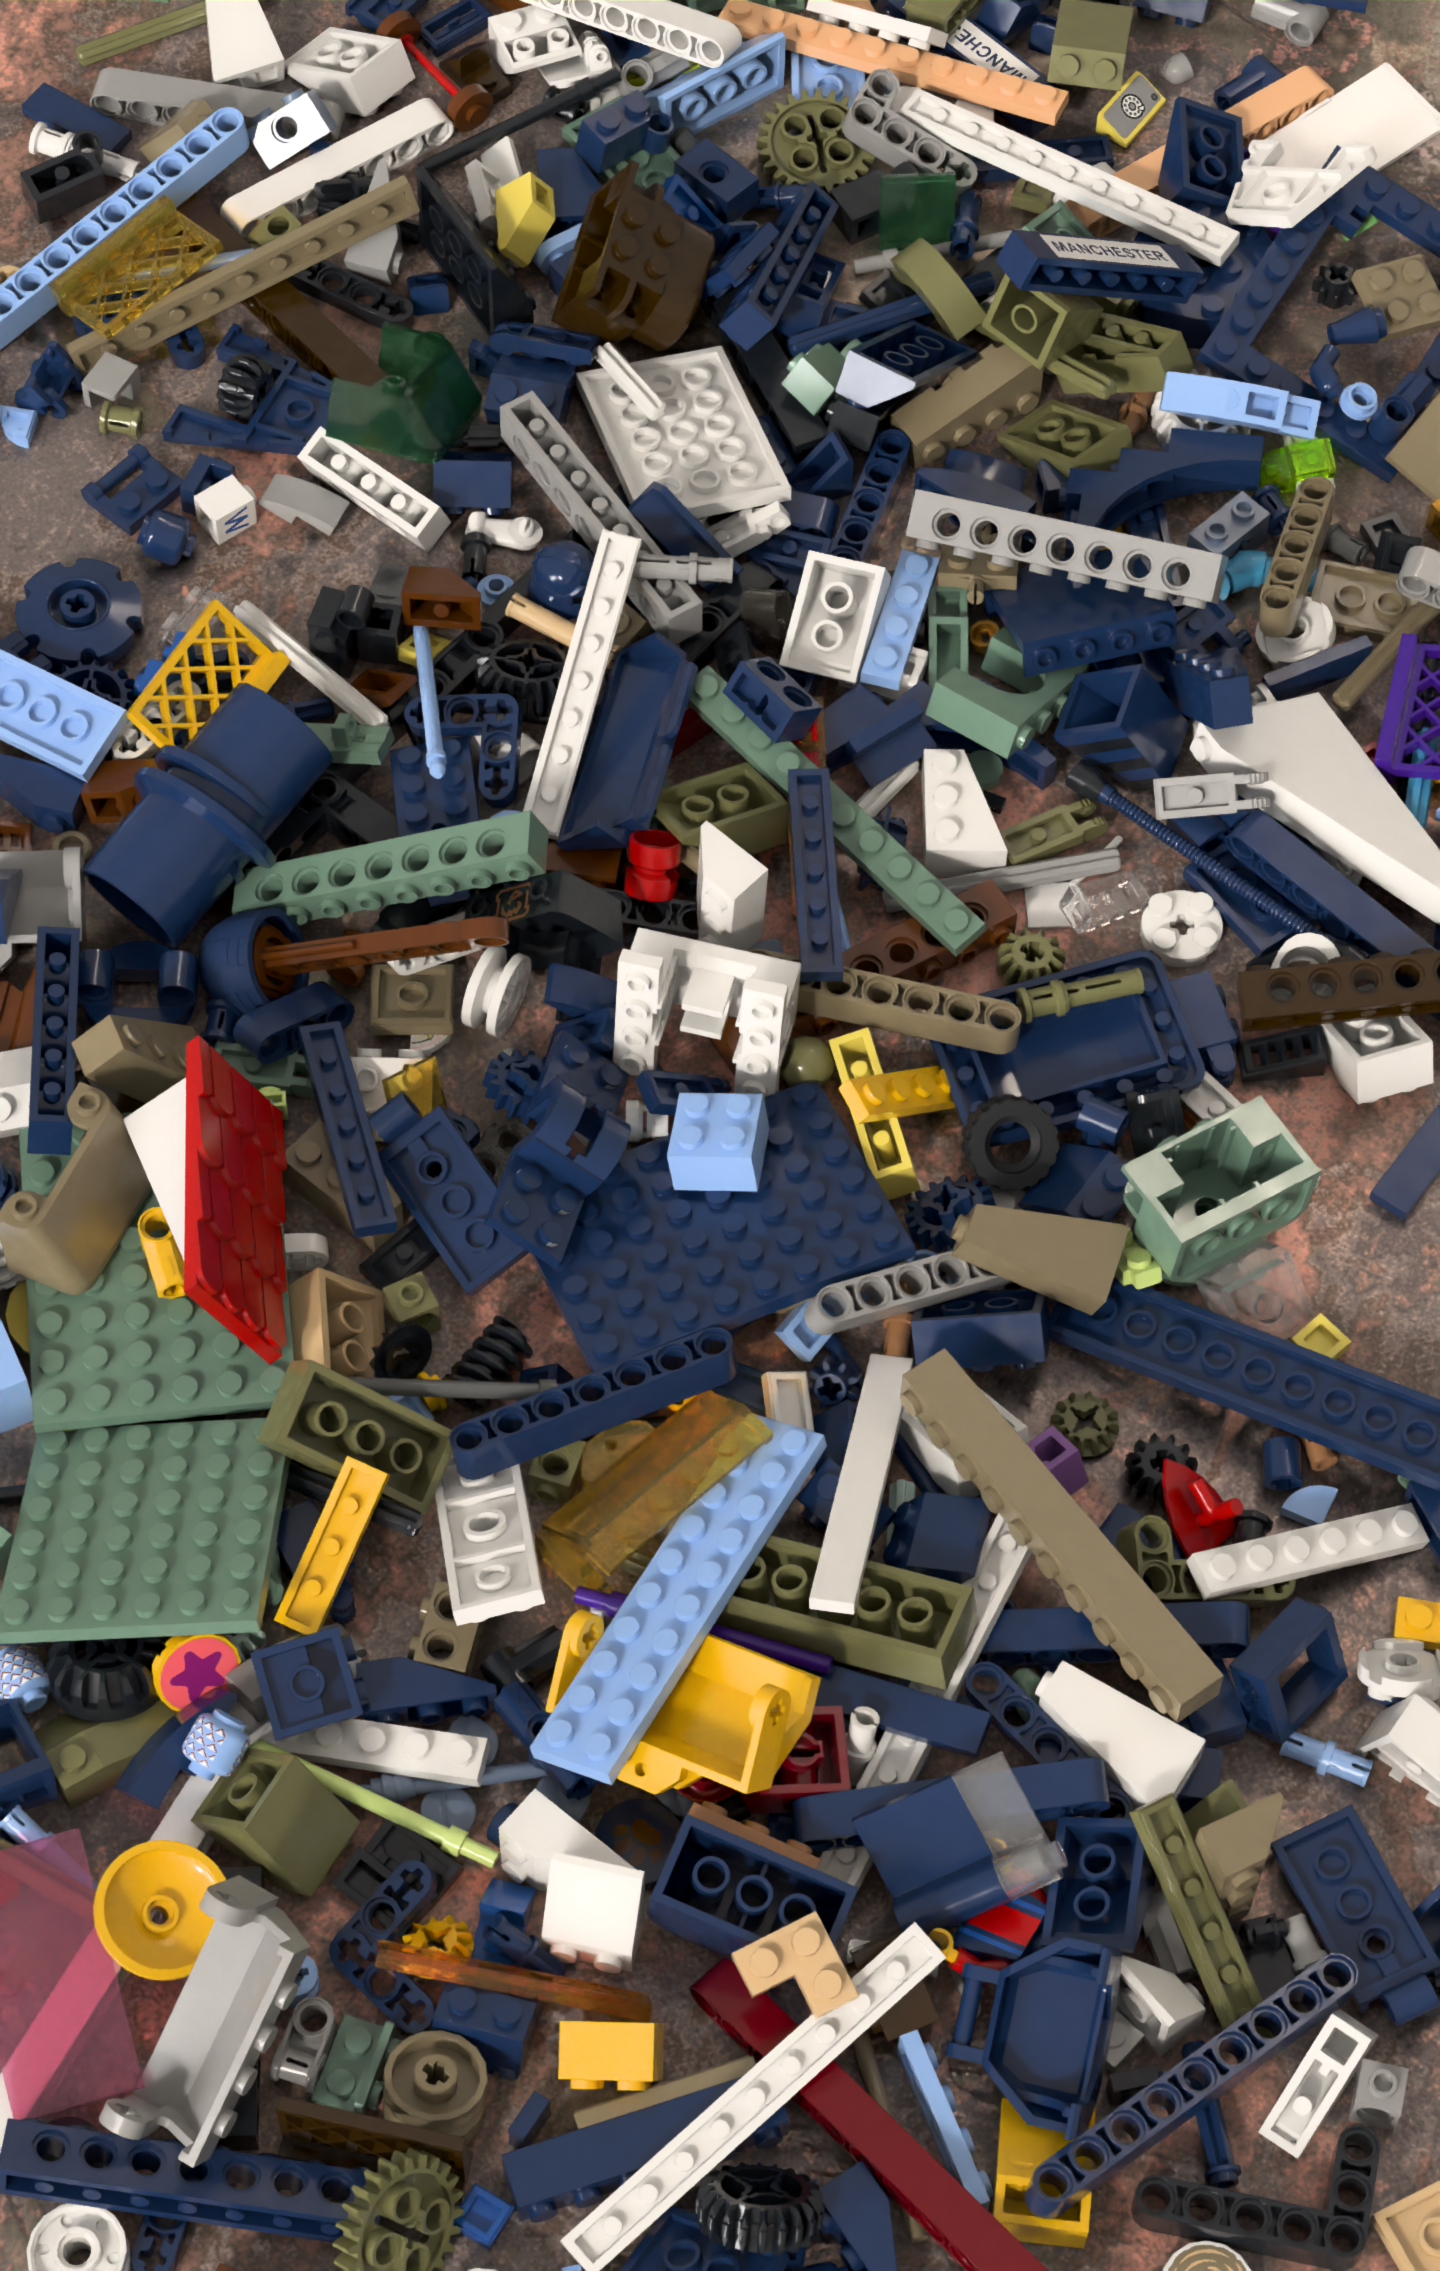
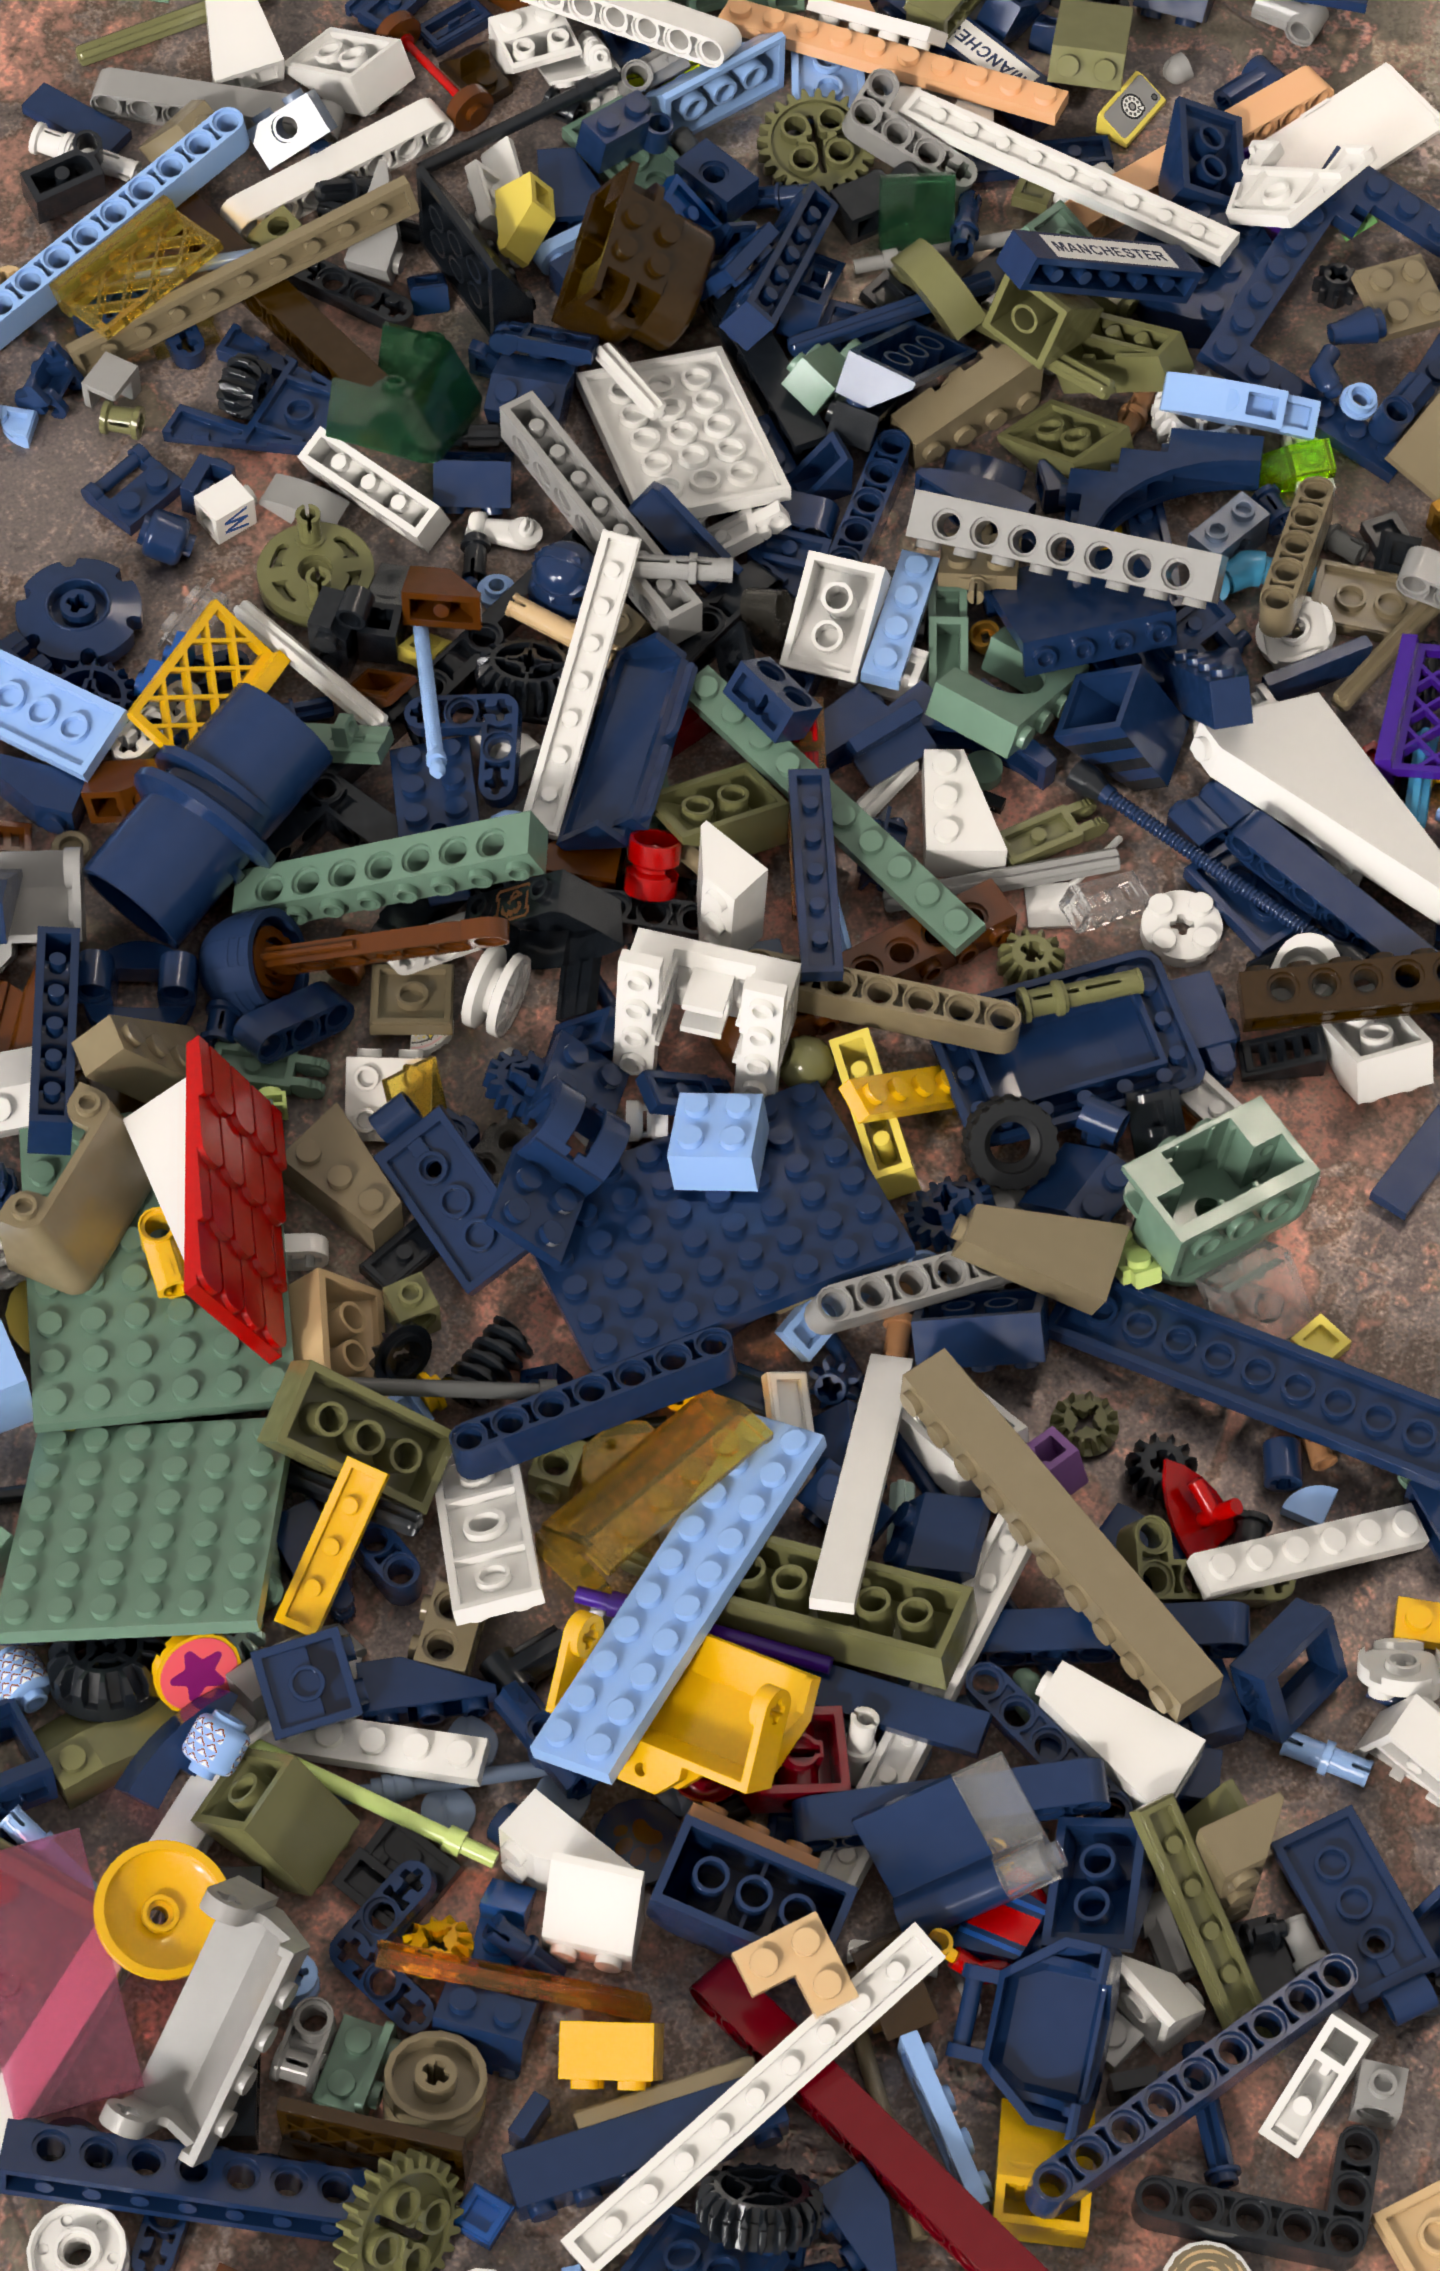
(310, 549): none -> olive piece
(347, 1129): dark blue plate -> none
(389, 1562): none -> dark blue beam
(578, 990): dark blue slope -> none
(1205, 794): hinge -> none

